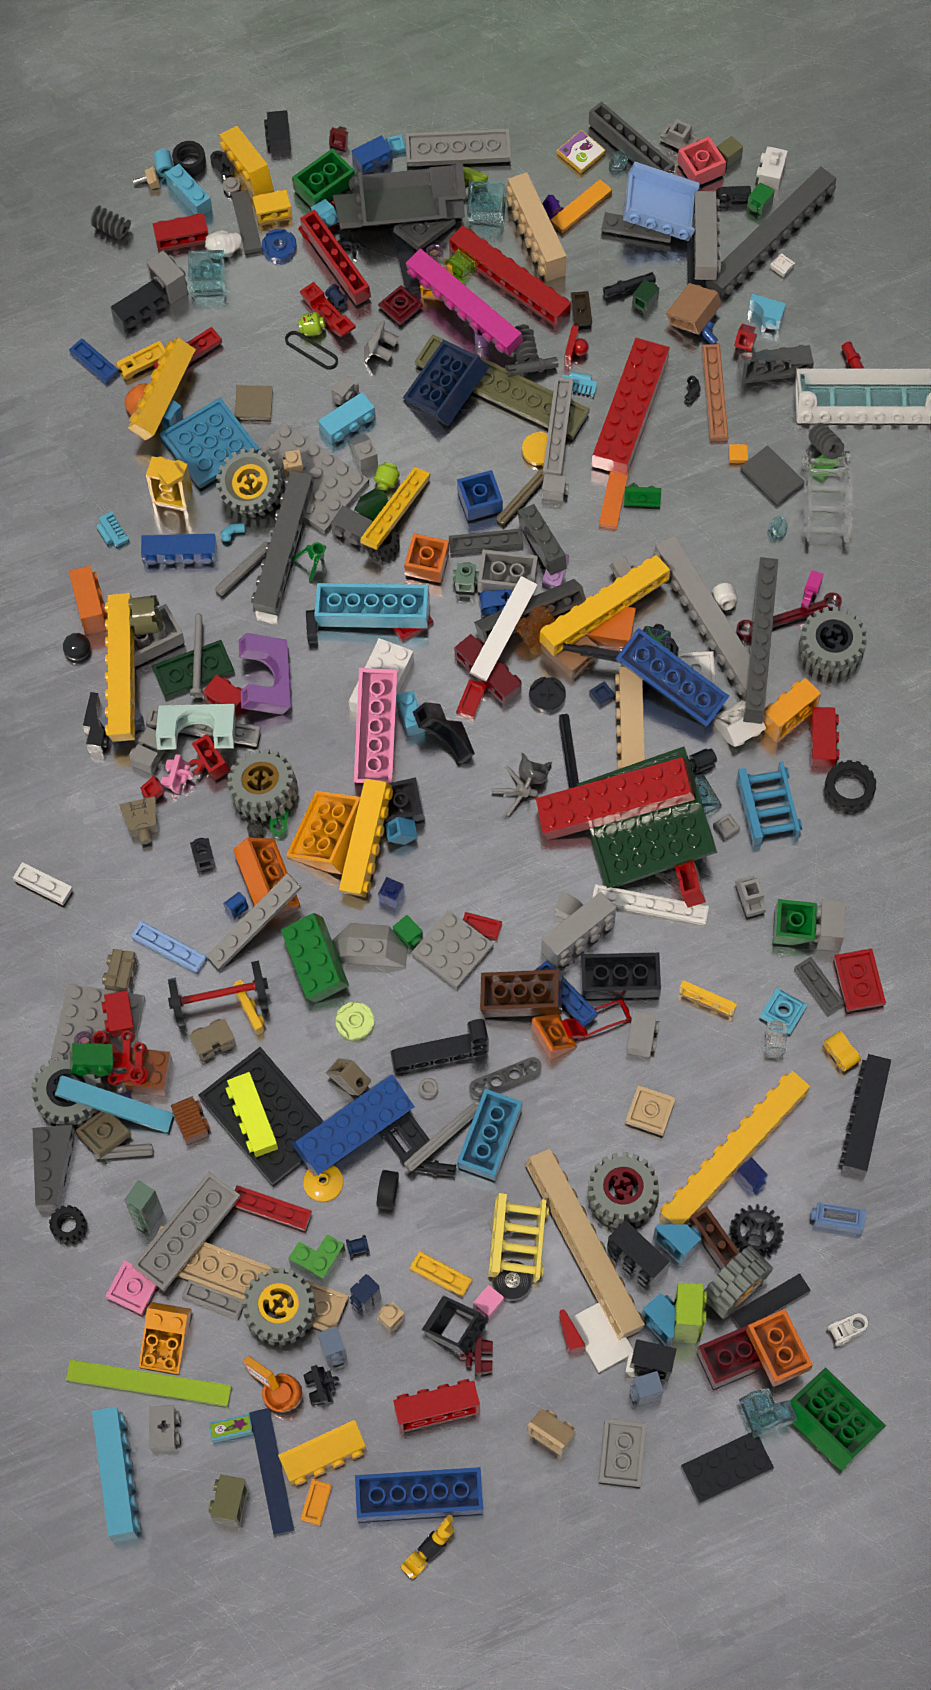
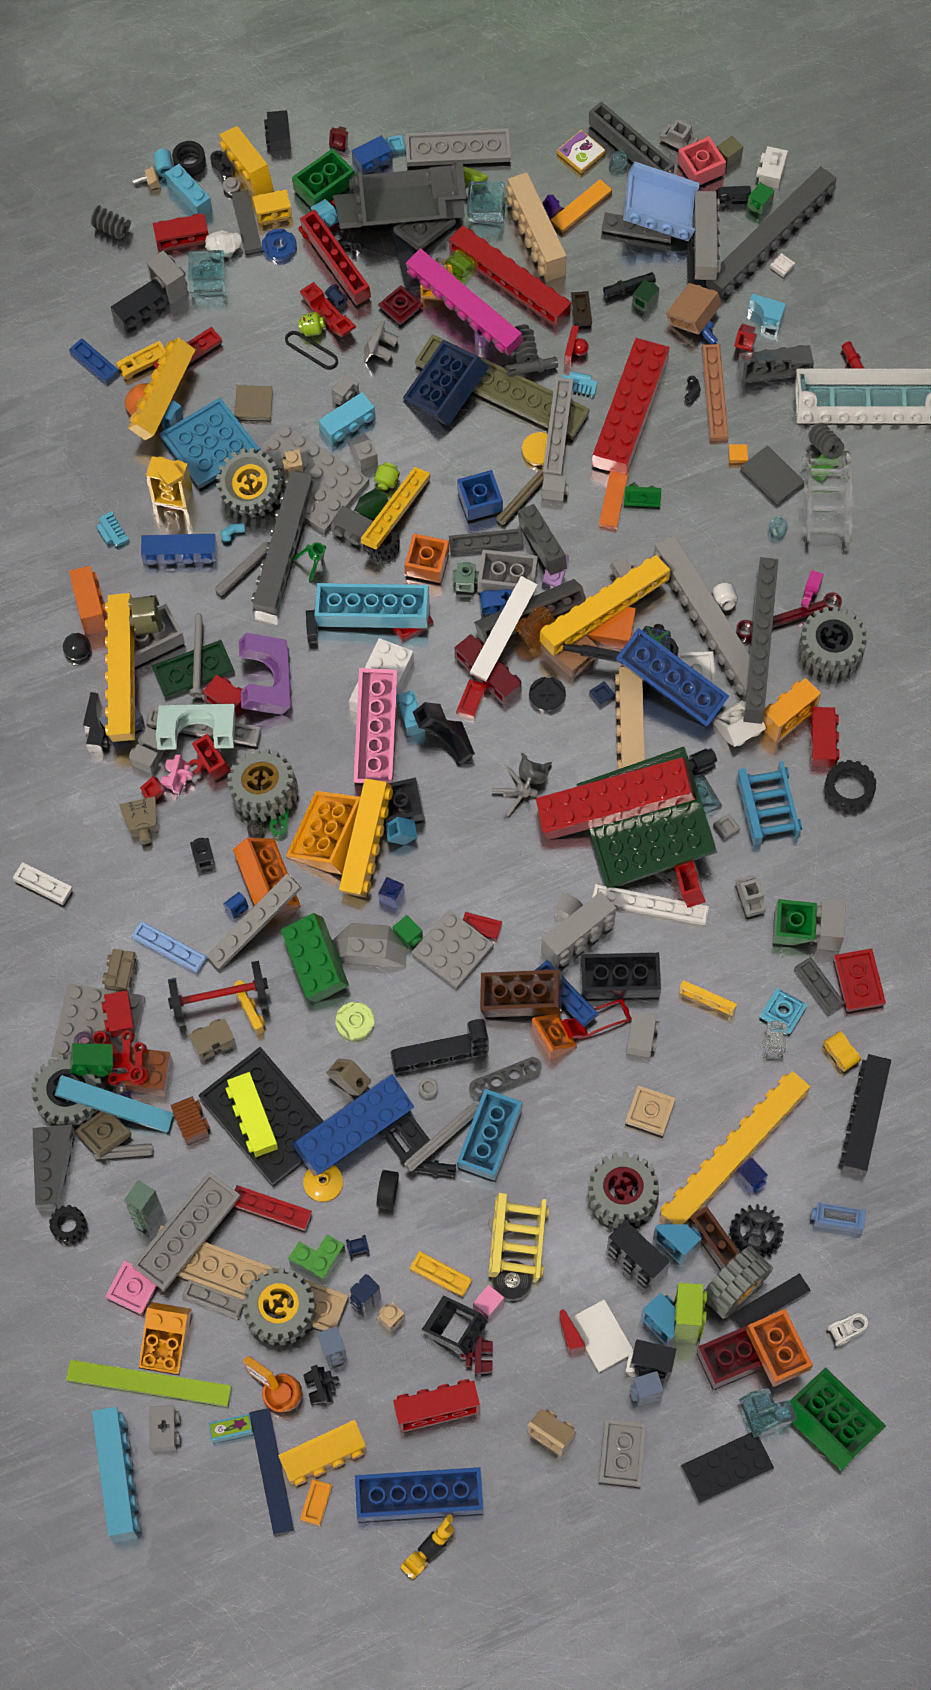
(229, 1500): olive brick -> none
(435, 251): tile -> none
(568, 748): black axle -> none
(584, 1244): tan brick -> none

